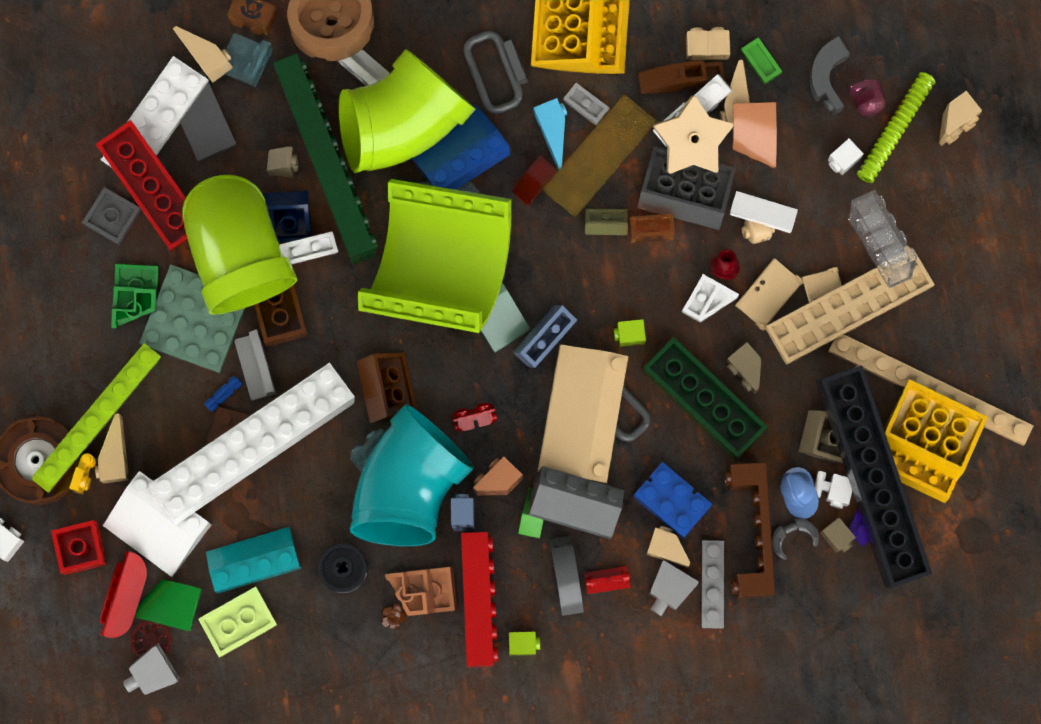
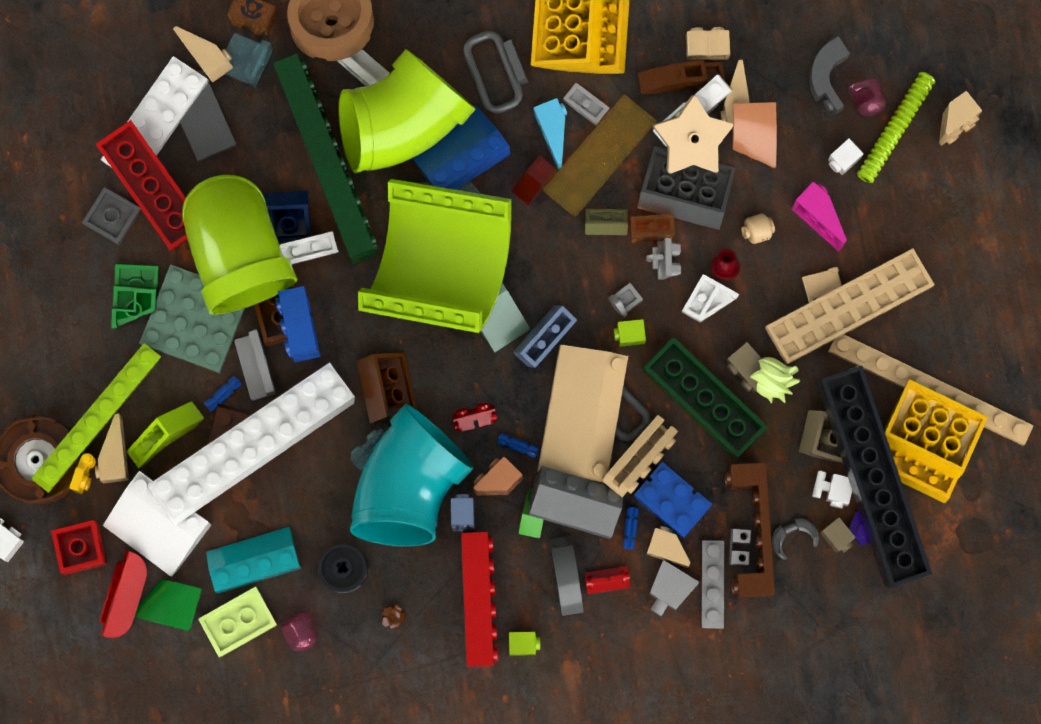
(149, 638): clear red wheel -> none
(151, 672): light grey torso -> none
(163, 432): none -> lime arch
(282, 162): dark tan slope -> none
(298, 324): none -> blue piece
(299, 632): none -> clear pink helmet
(425, 590): nougat slope -> none
(518, 445): none -> blue axle
(625, 300): none -> light grey tile
(630, 528): none -> blue axle
(639, 457): none -> tan brick
(662, 258): none -> light grey hips
(733, 557): none -> flat silver piece
(761, 61): bright green tile -> none
(763, 212): white panel -> none
(764, 301): tan door -> none
(774, 378): none -> yellowish green hair
(799, 493): medium blue piece -> none
(818, 212): none -> dark pink slope
(882, 238): clear brick -> none

